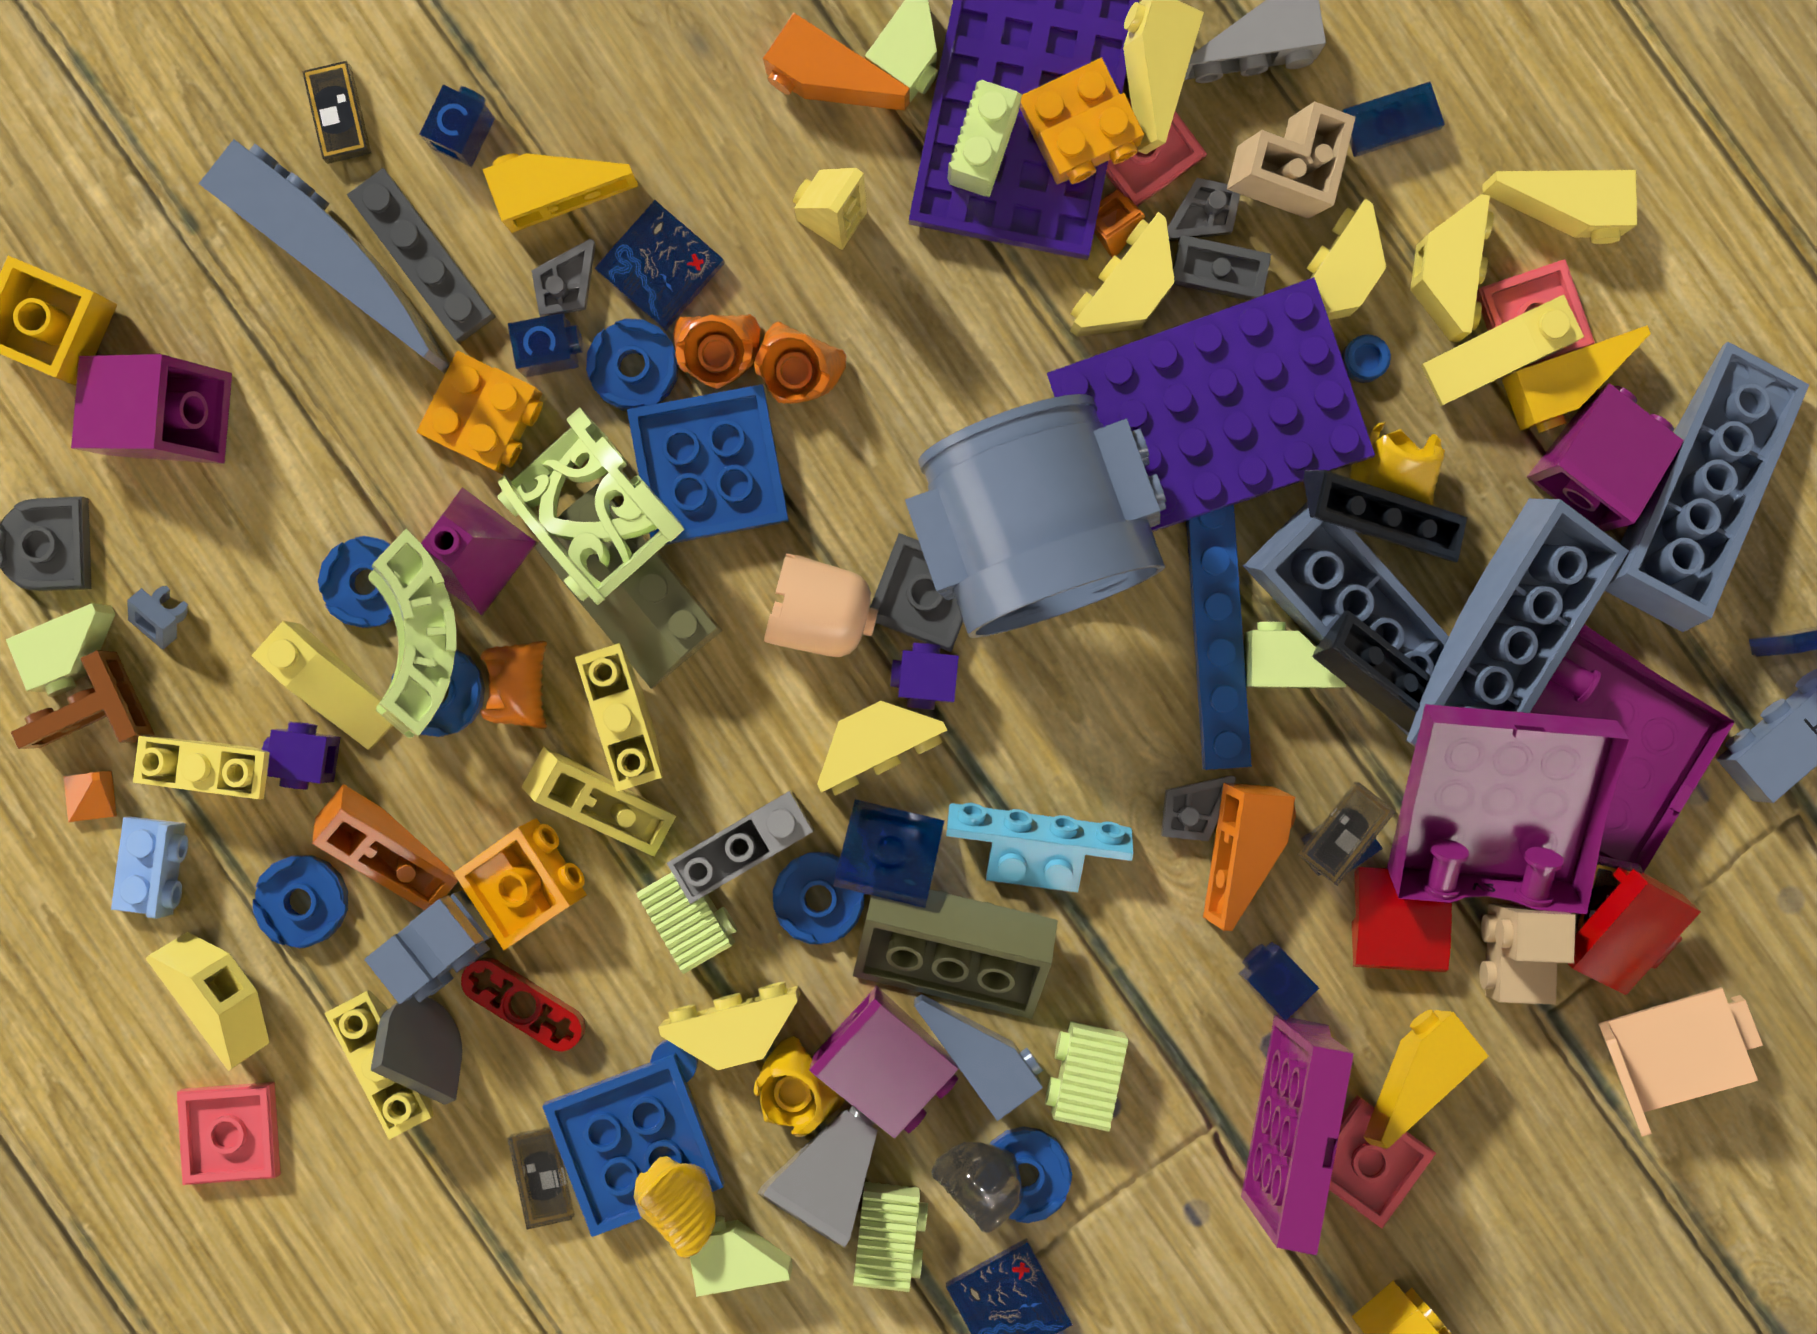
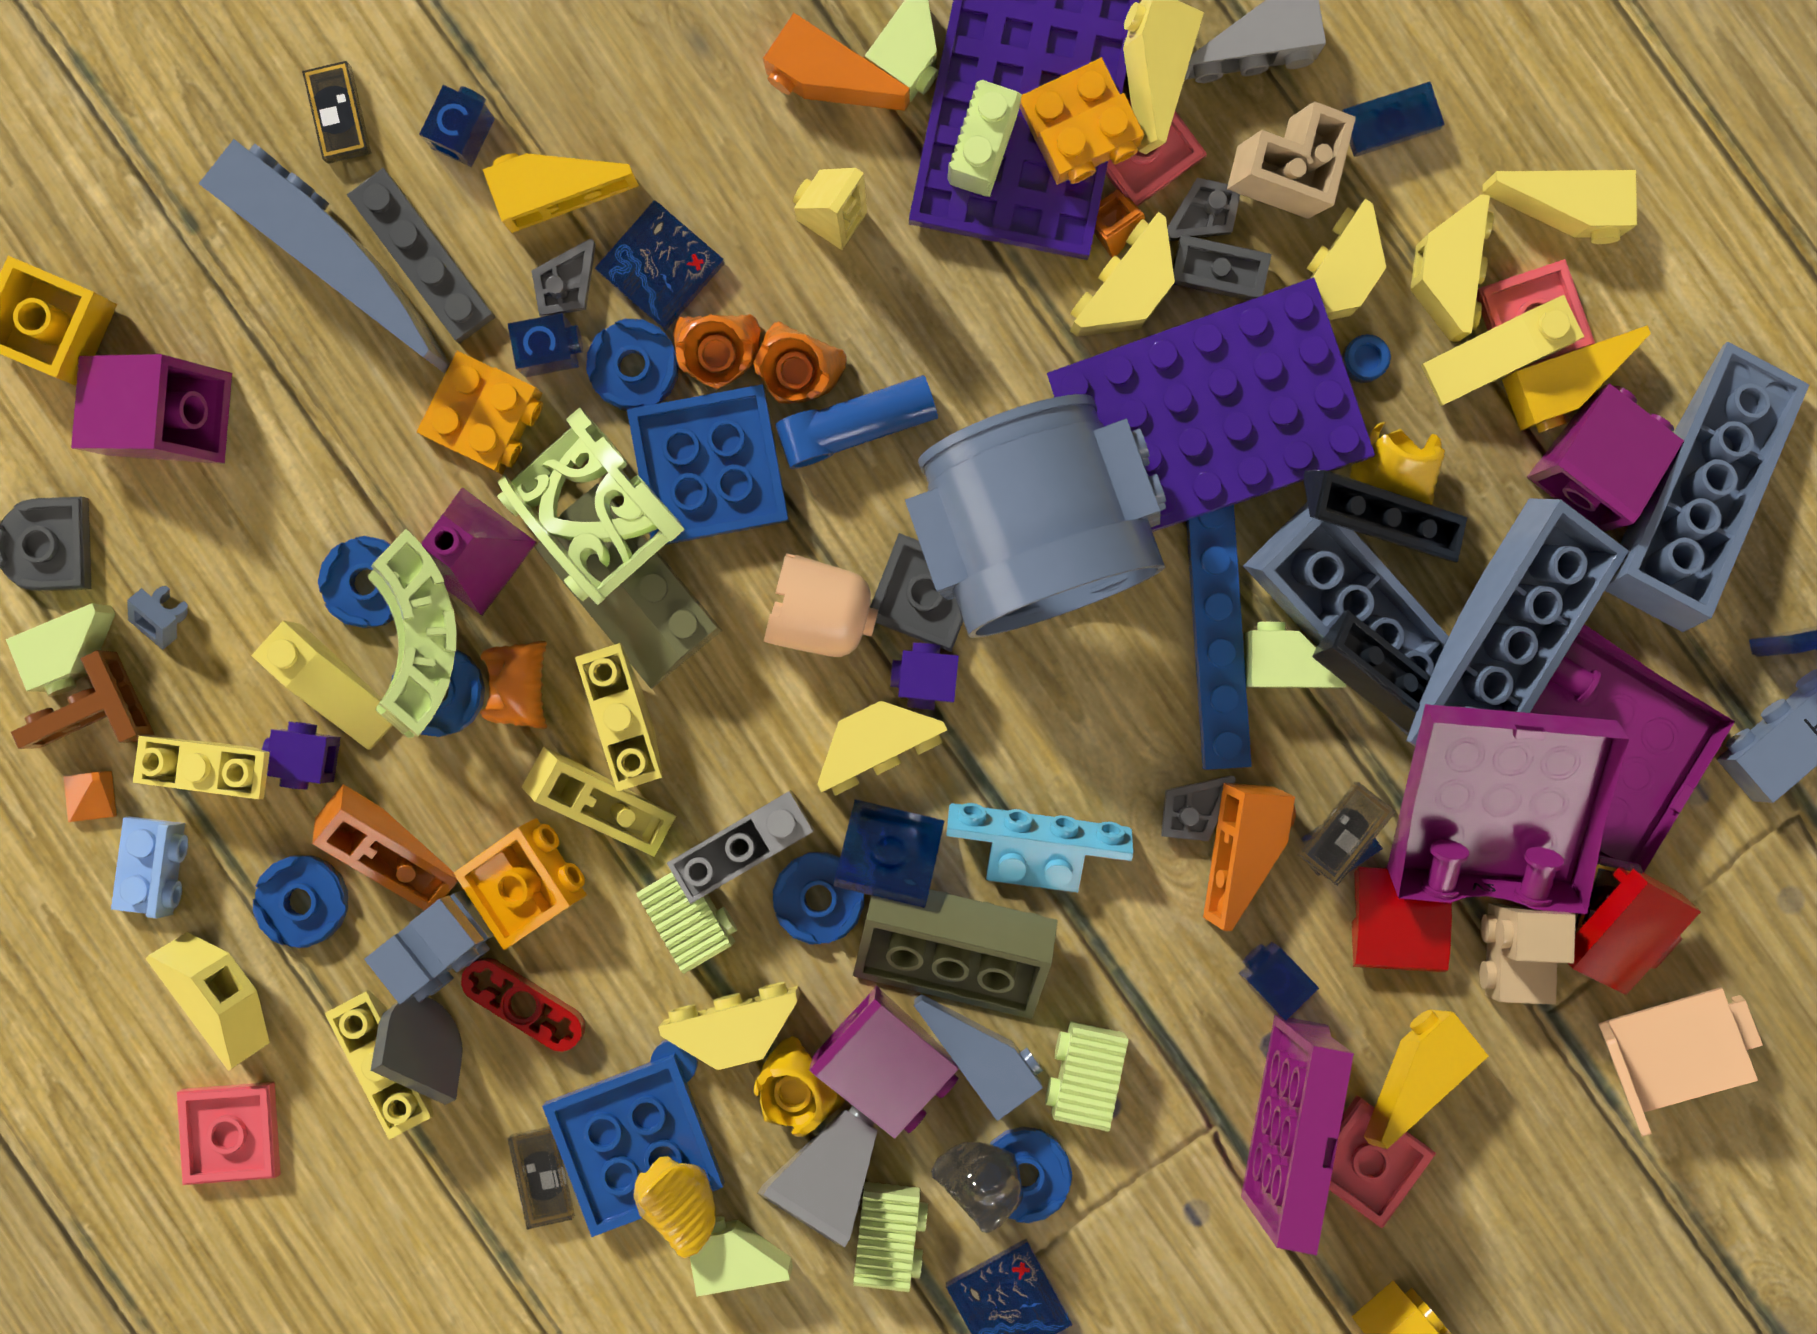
(821, 433): none -> blue piece

